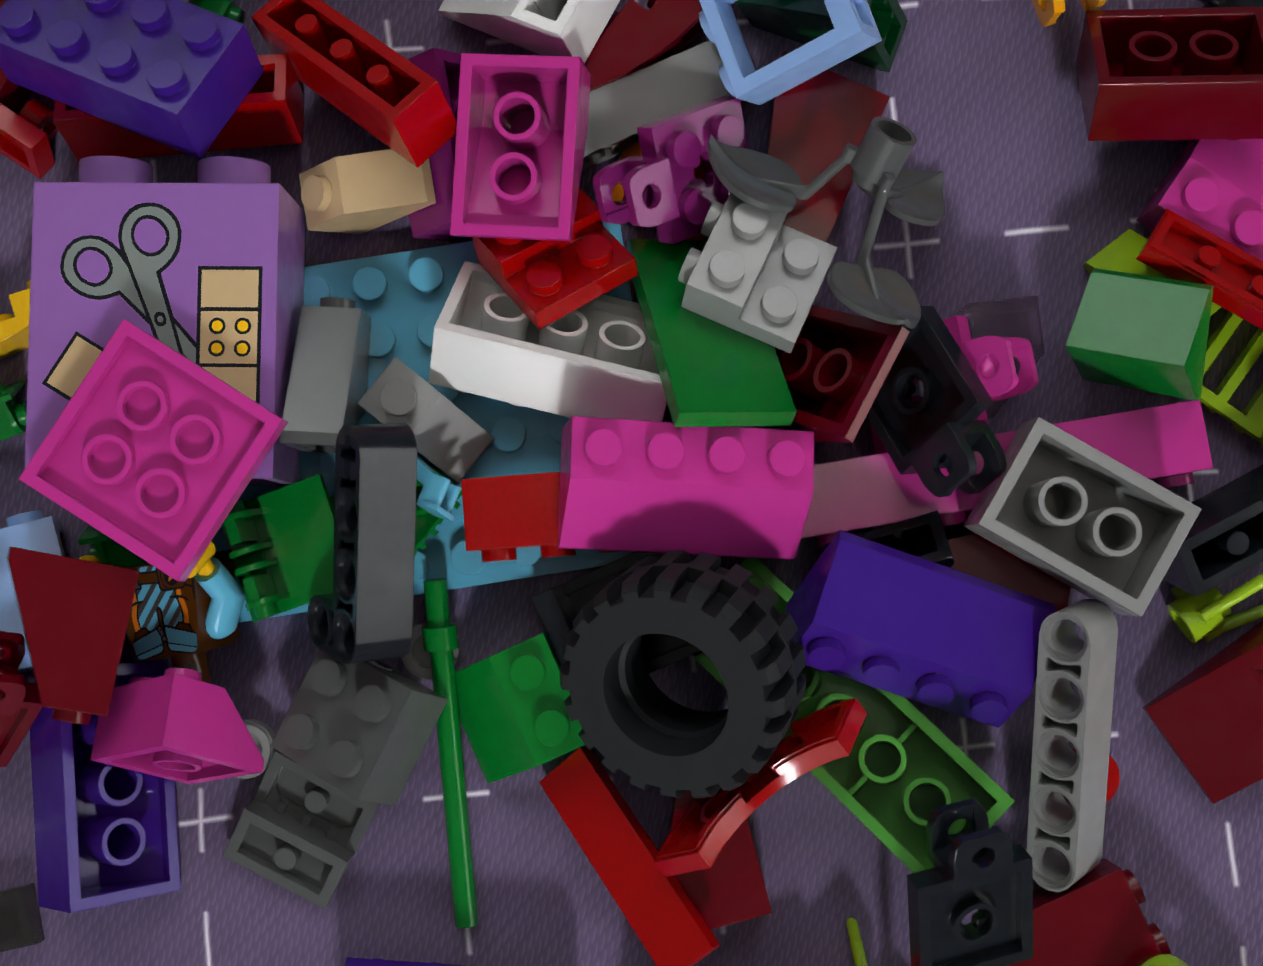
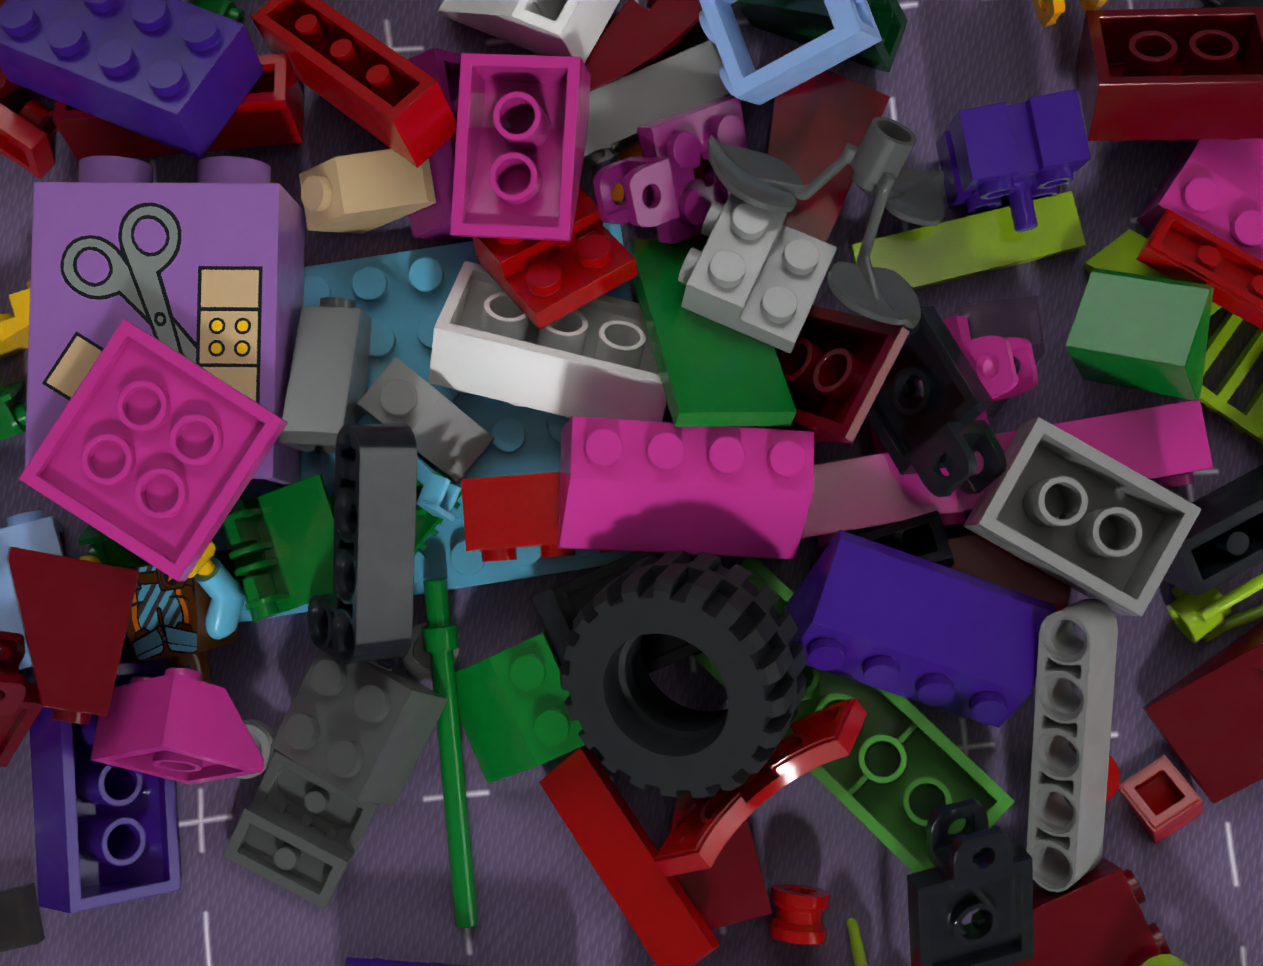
(798, 914): none -> red wheel
(978, 243): none -> lime tile
(1013, 152): none -> dark purple brick
(1161, 799): none -> red slope

